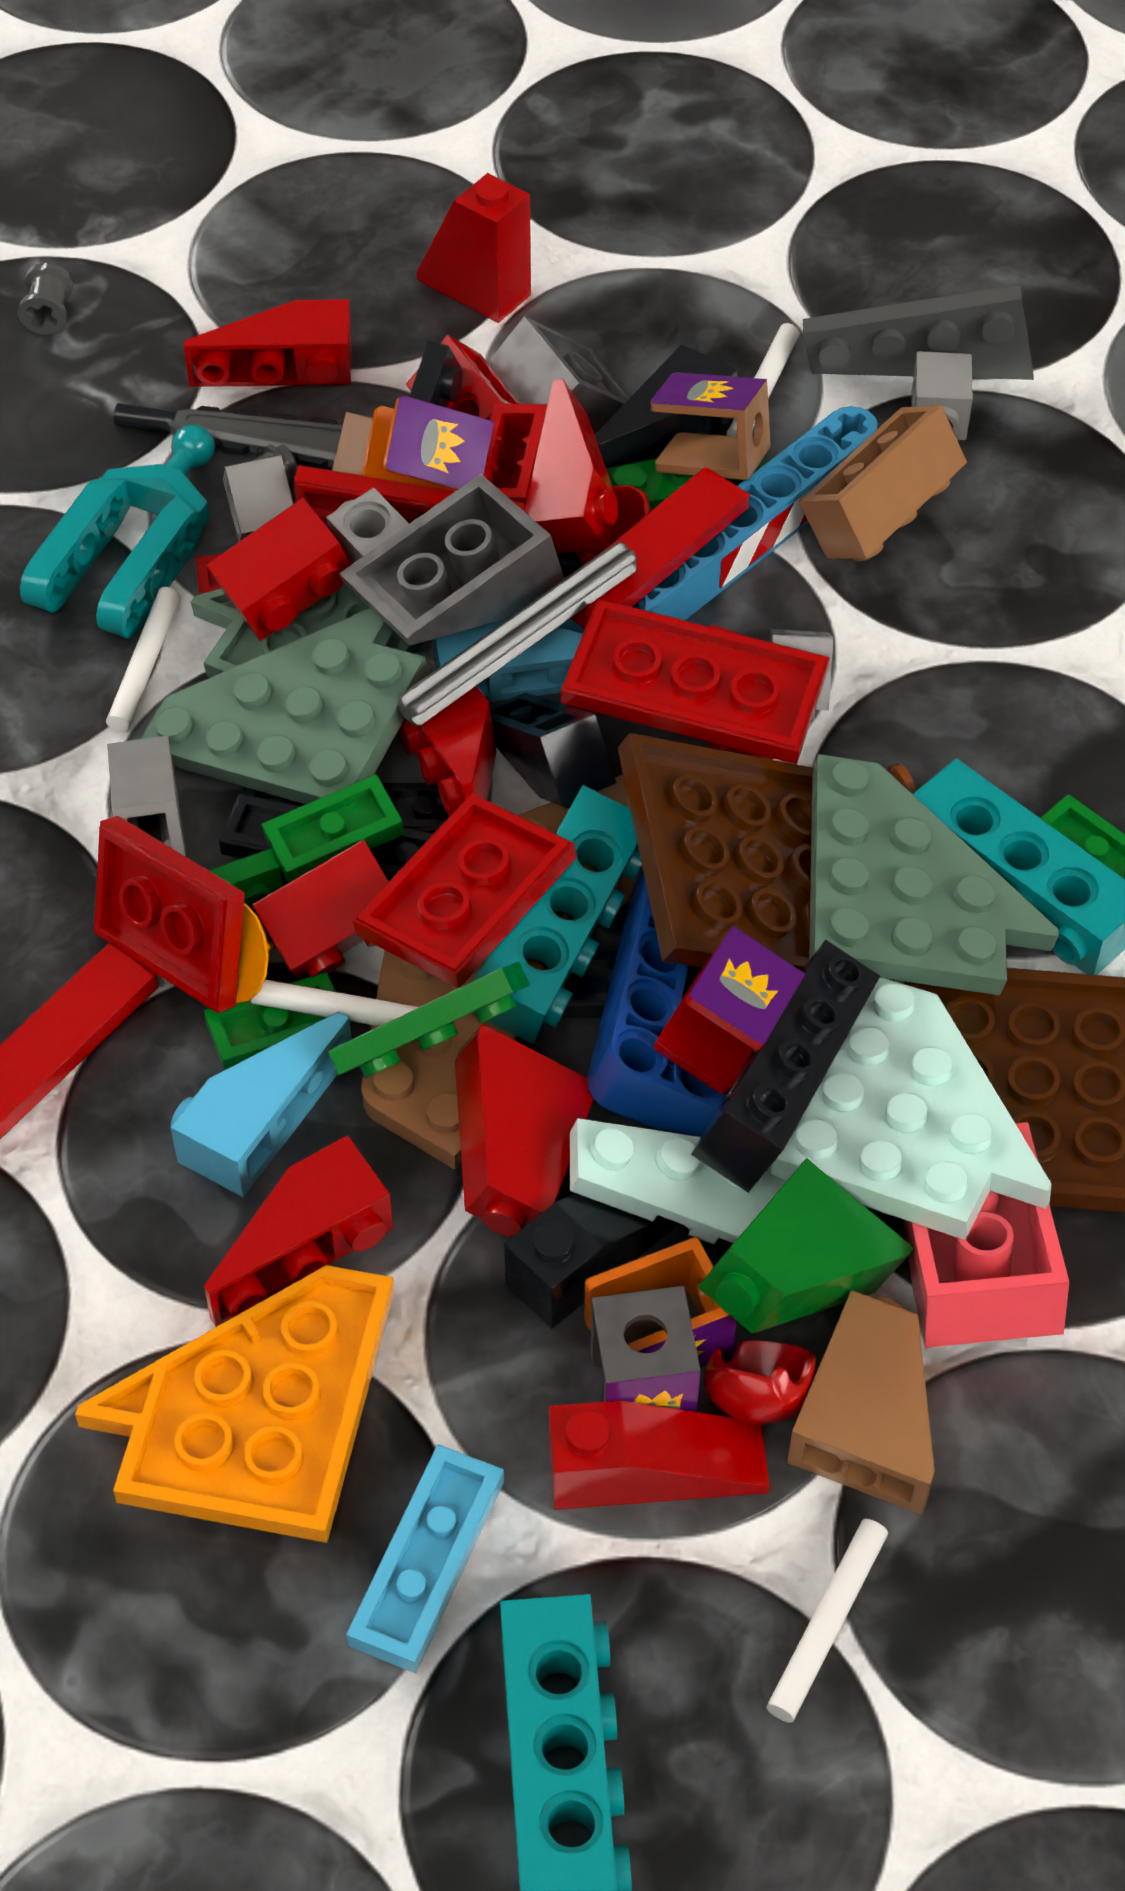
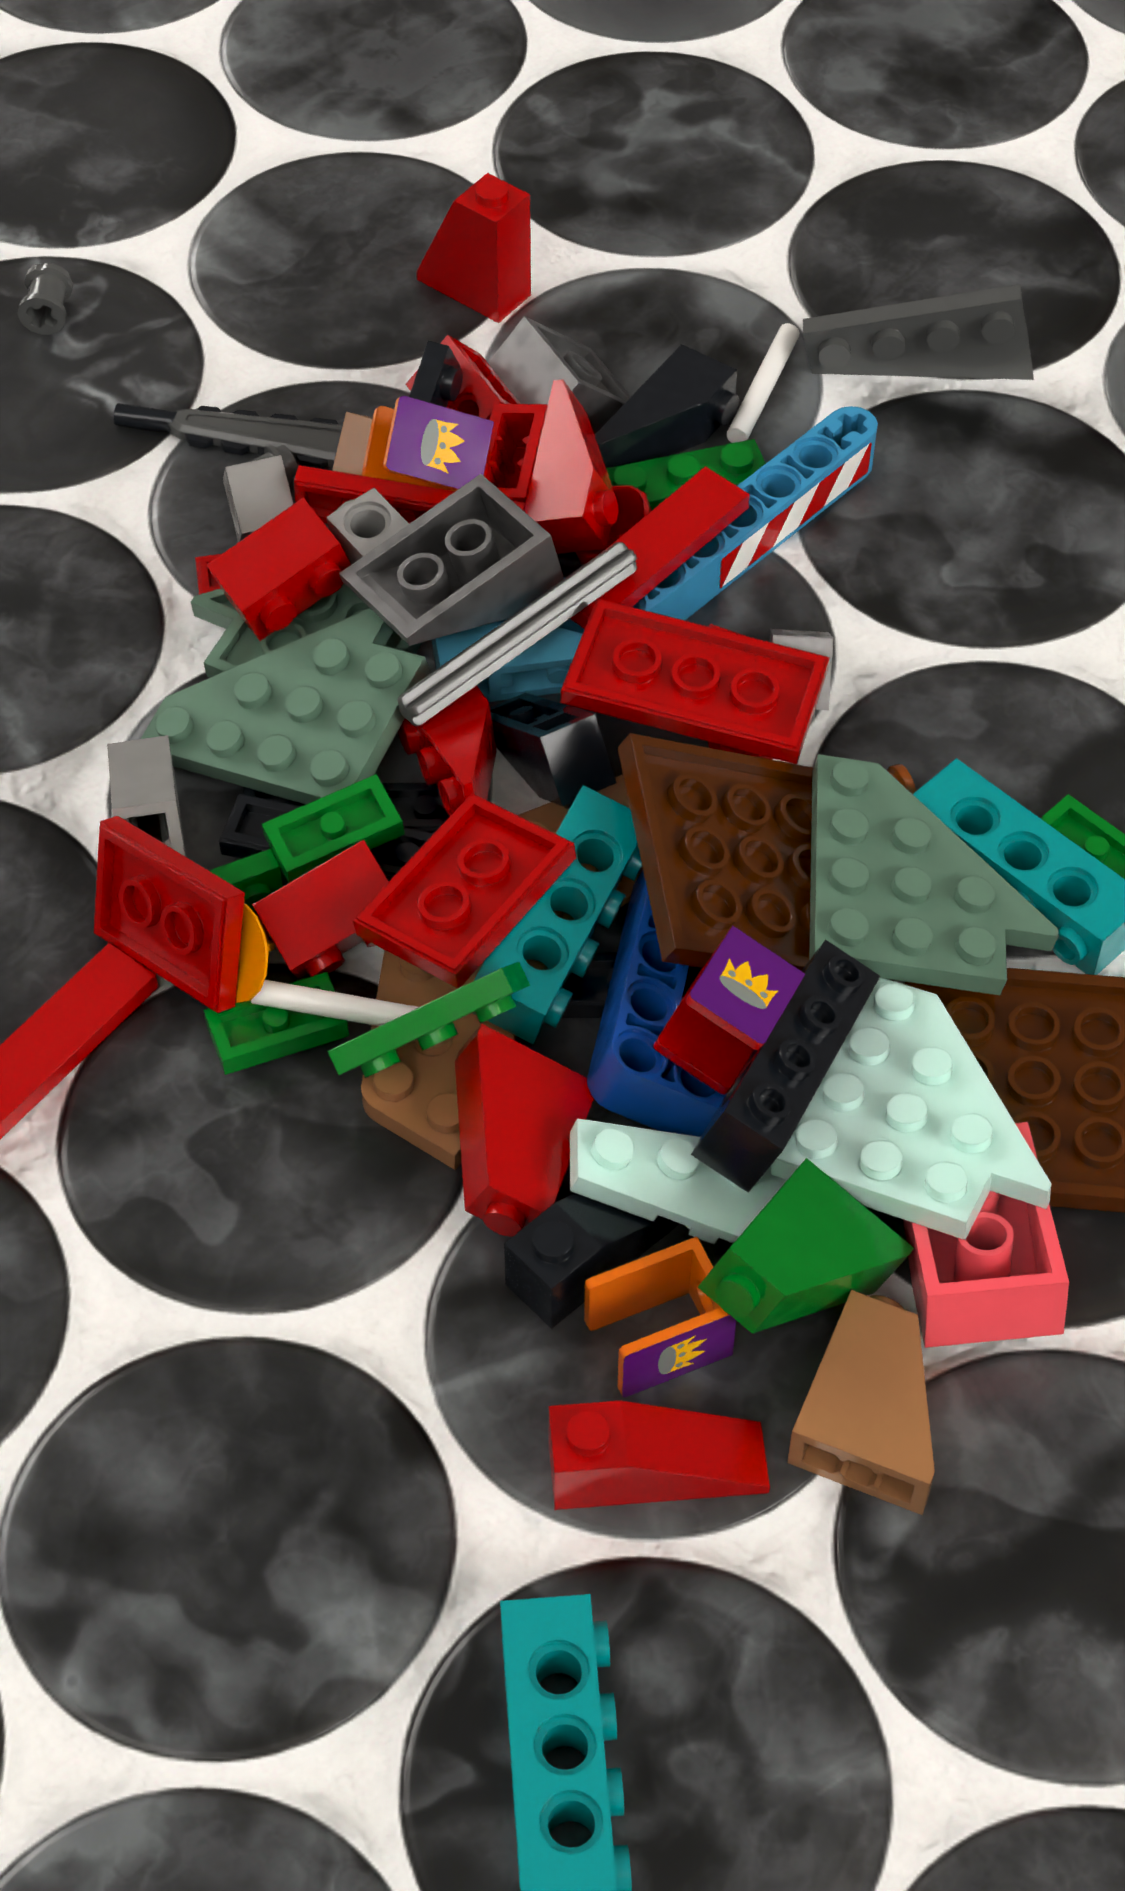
(97, 517): teal piece -> none
(143, 659): white bar -> none
(256, 1105): medium azure slope -> none
(256, 1412): light orange wing -> none
(278, 347): red slope -> none
(308, 1221): red slope -> none
(425, 1559): medium azure plate -> none
(656, 1378): flat silver piece -> none
(715, 397): medium nougat piece -> none
(761, 1381): red hair -> none
(827, 1621): white bar -> none
(883, 483): medium nougat brick -> none
(947, 382): light grey brick -> none

